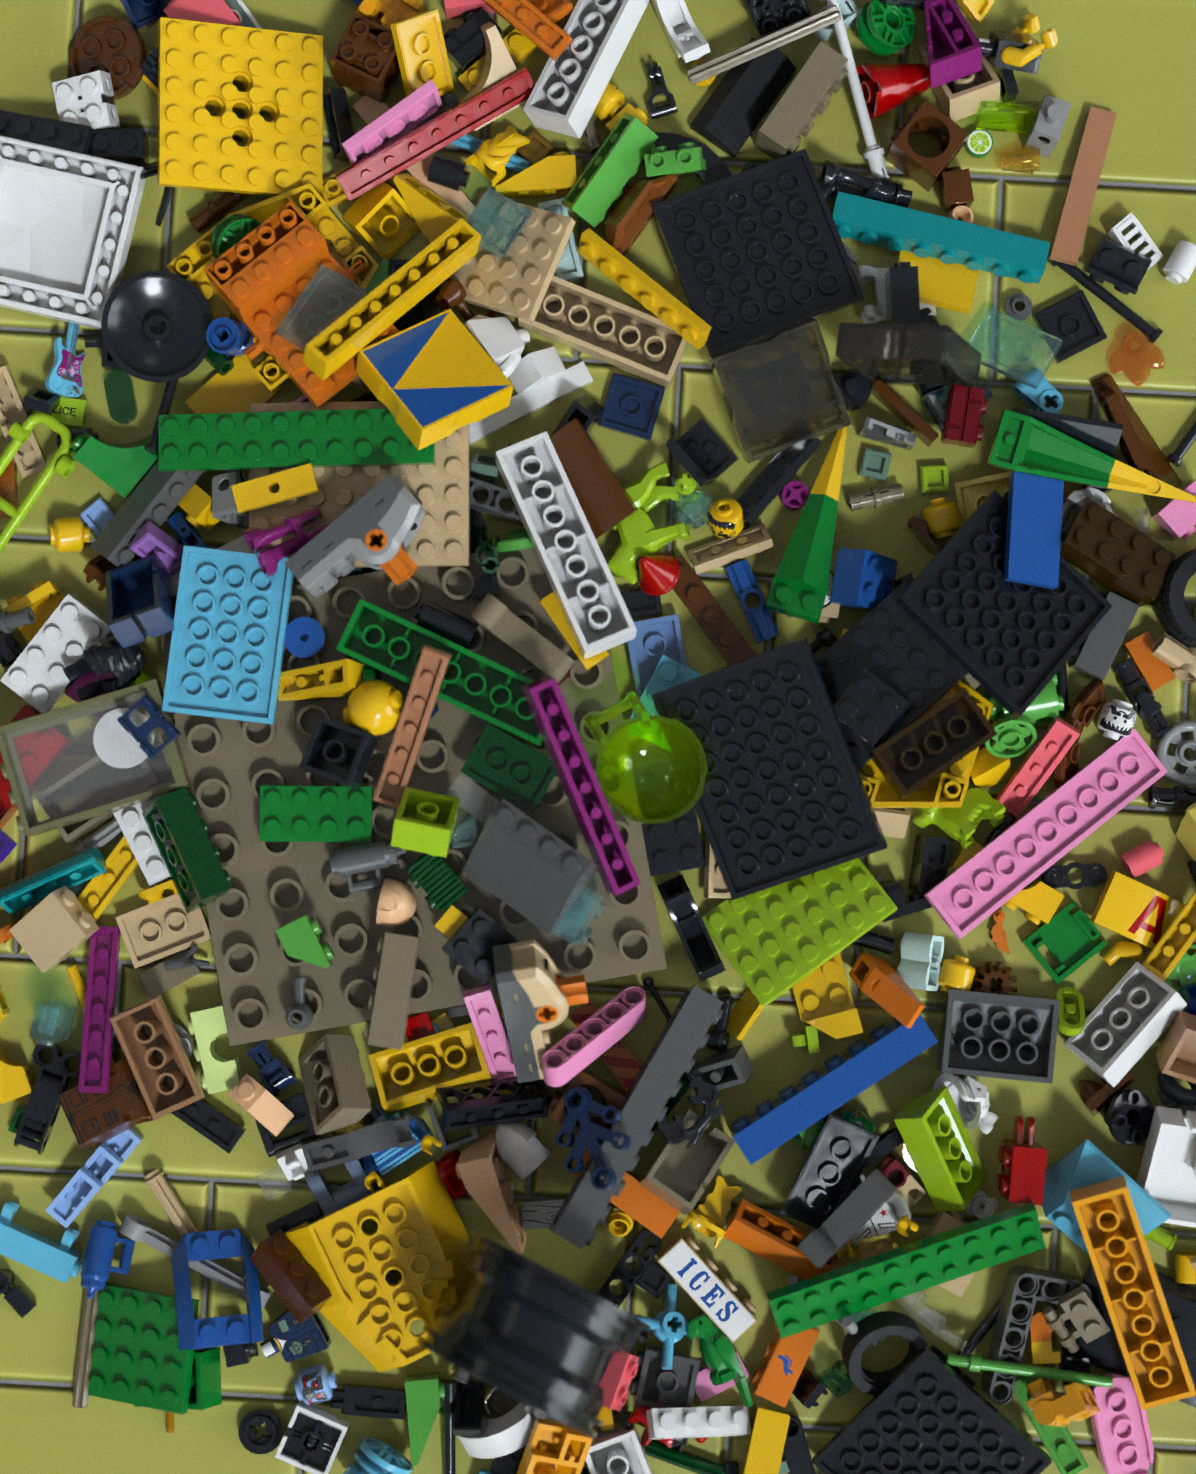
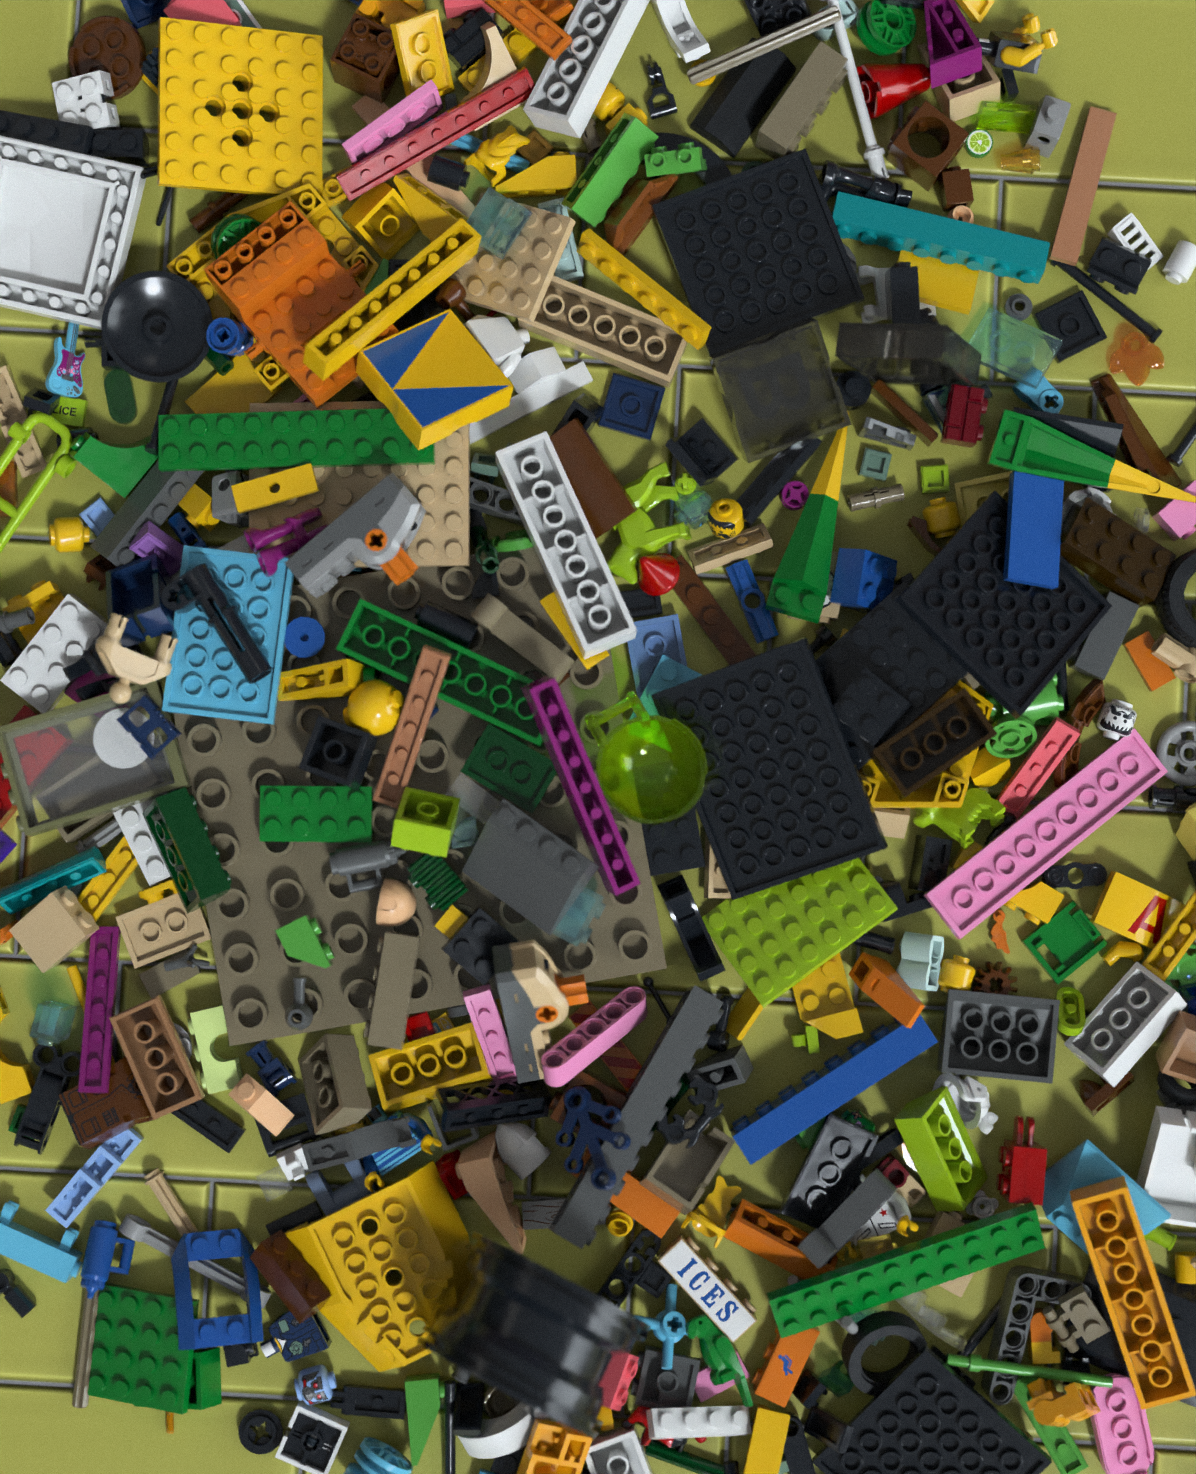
(130, 665): none -> tan connector
(206, 591): none -> black piece
(319, 306): clear light blue tile -> none
(338, 120): black piece -> none
(828, 1429): none -> black tile
(1129, 1117): black plate -> none
(1142, 858): coral brick -> none
(1147, 707): black piece -> none

